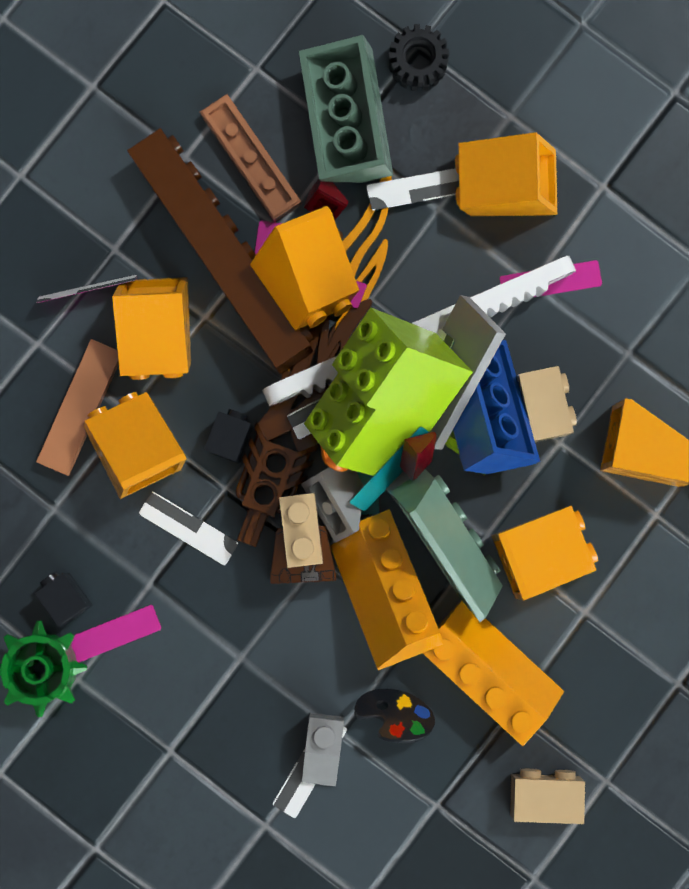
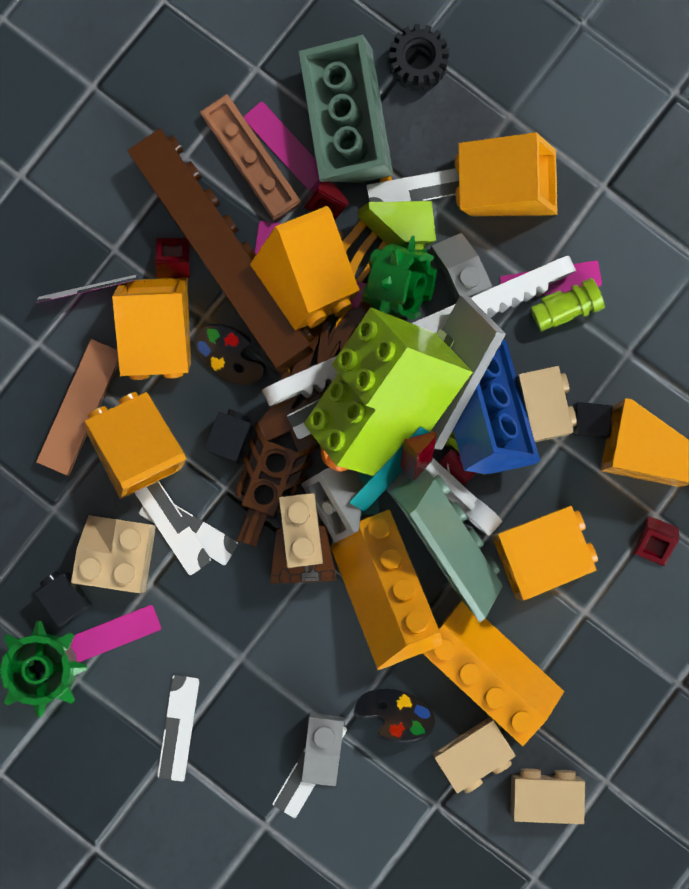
(114, 554): none -> tan slope
(172, 258): none -> dark red slope
(173, 527): none -> white sticker
(178, 728): none -> white sticker
(222, 348): none -> black piece
(283, 144): none -> dark pink sticker
(399, 221): none -> lime slope
(400, 280): none -> green brick
(453, 465): none -> dark red slope
(461, 267): none -> light grey slope
(474, 509): none -> white piece
(474, 756): none -> tan brick
(563, 307): none -> lime axle
(593, 420): none -> black slope
(657, 541): none -> dark red slope

